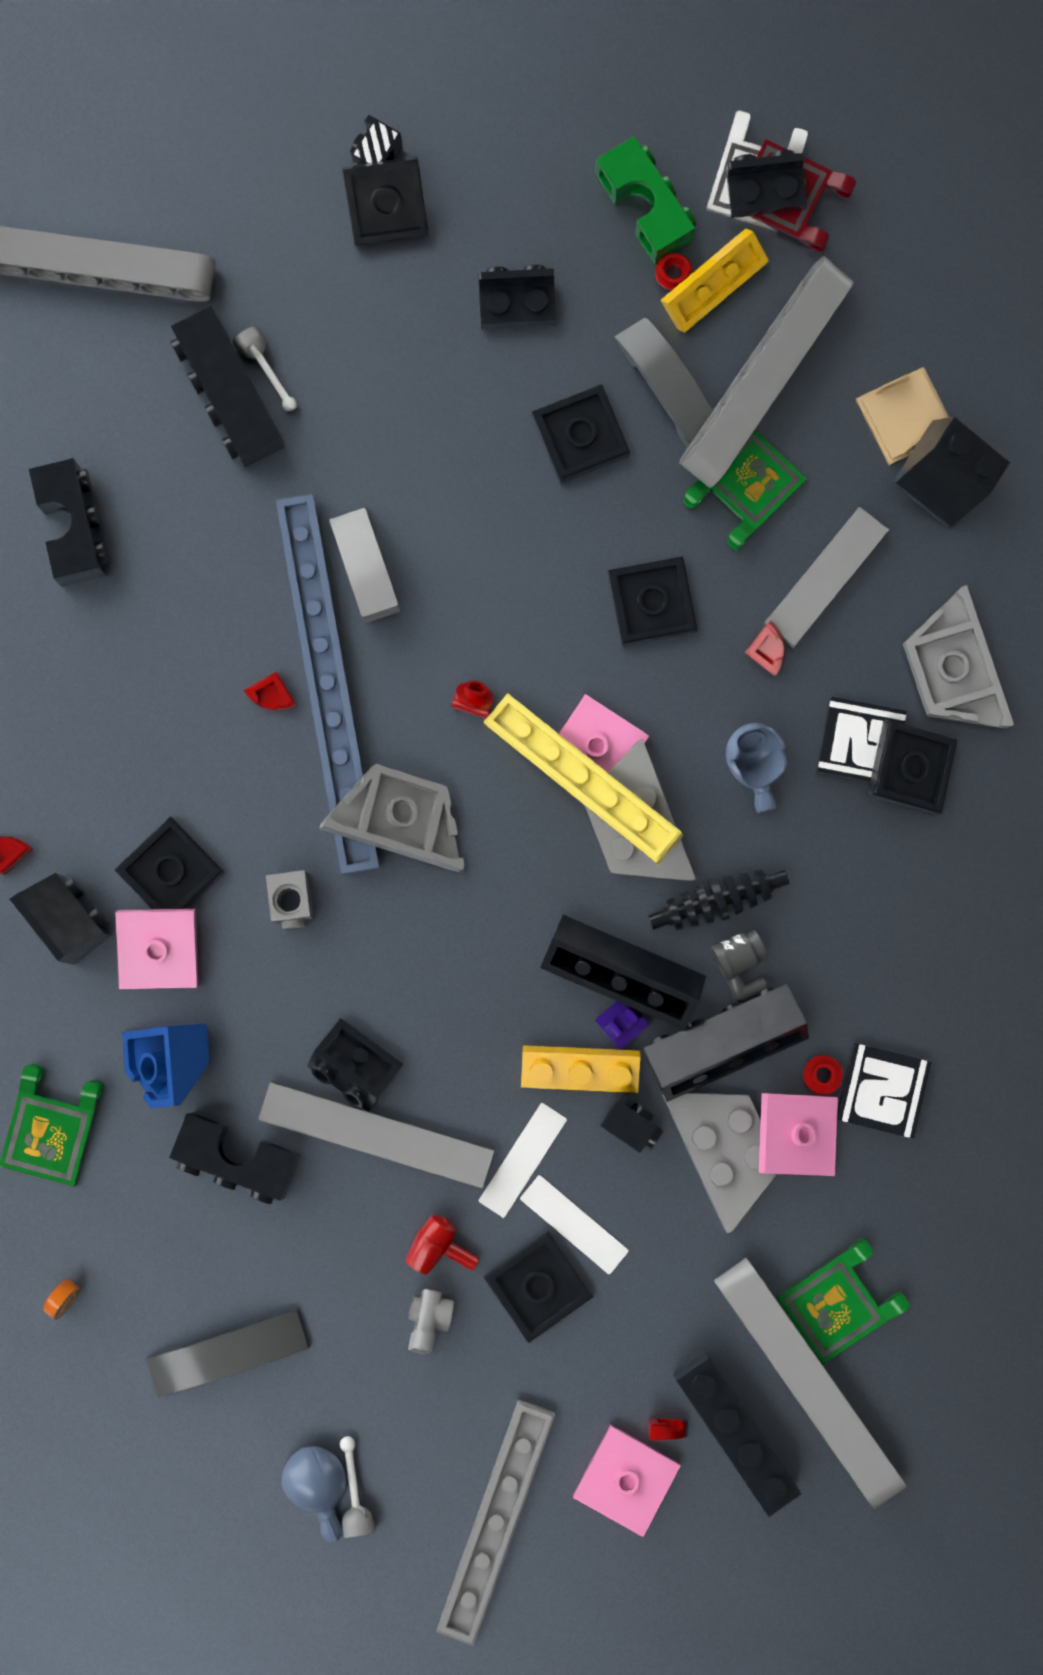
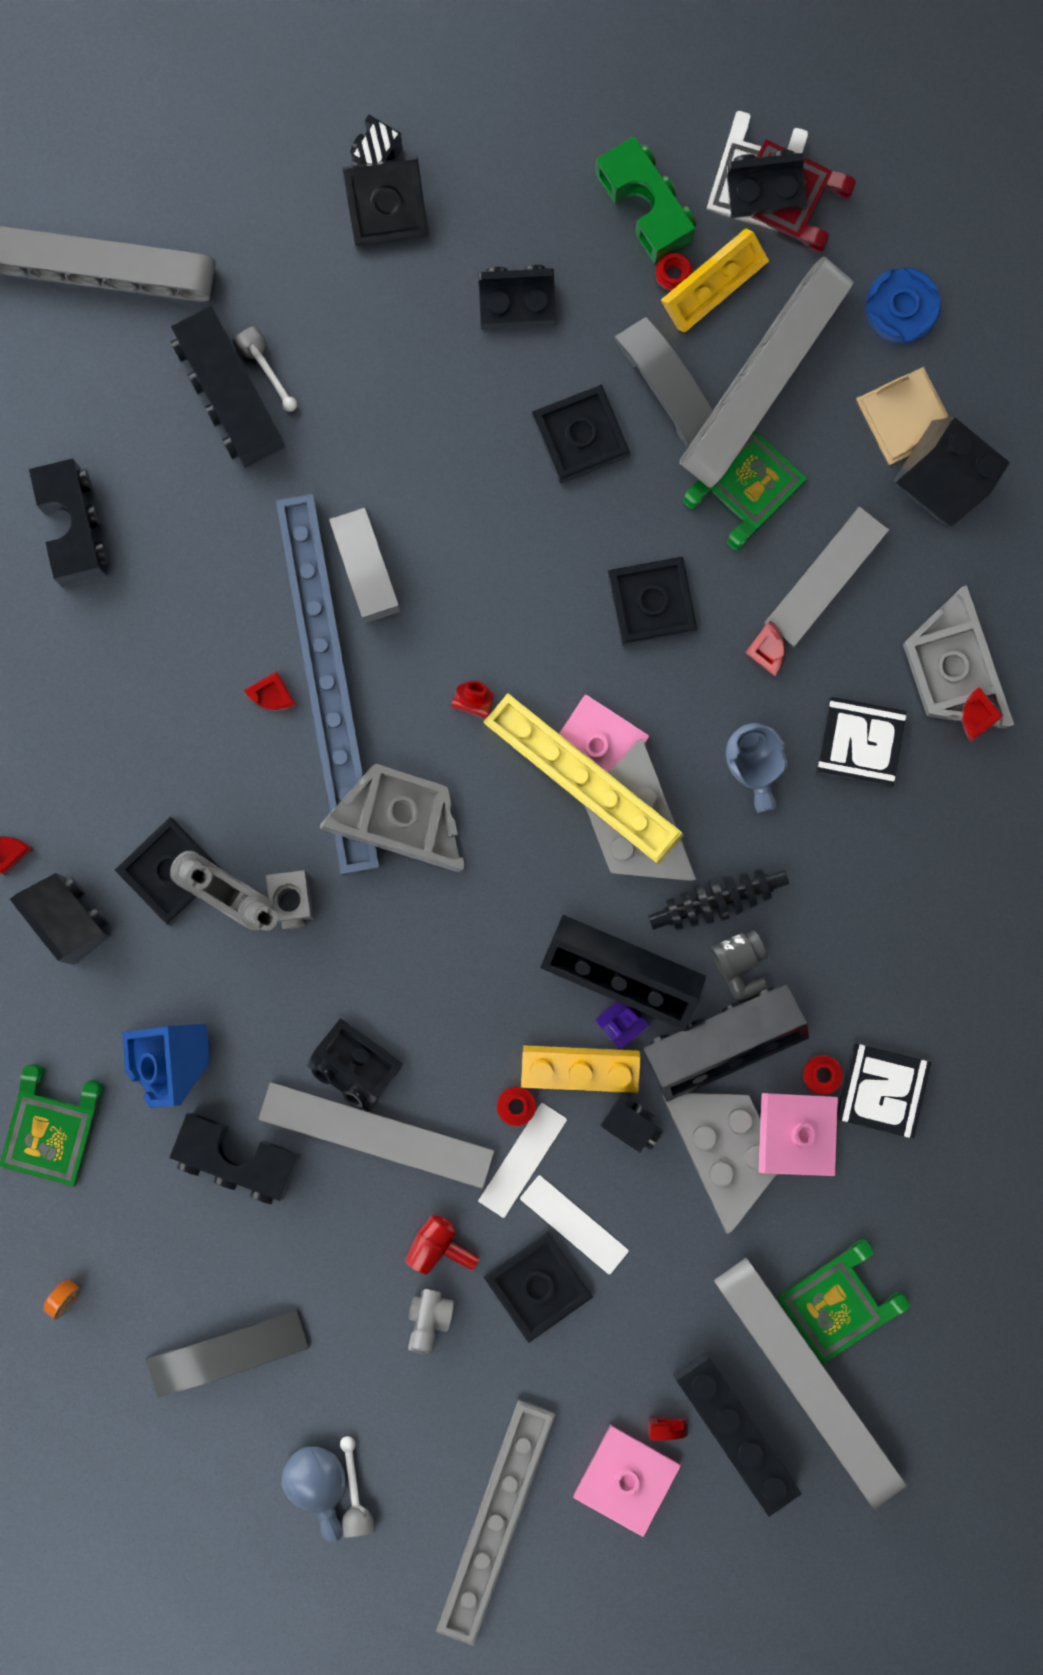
(157, 948): bright pink plate -> none
(223, 891): none -> light grey connector
(516, 1119): none -> red plate
(903, 305): none -> blue tile
(912, 767): black tile -> none
(978, 714): none -> red tile

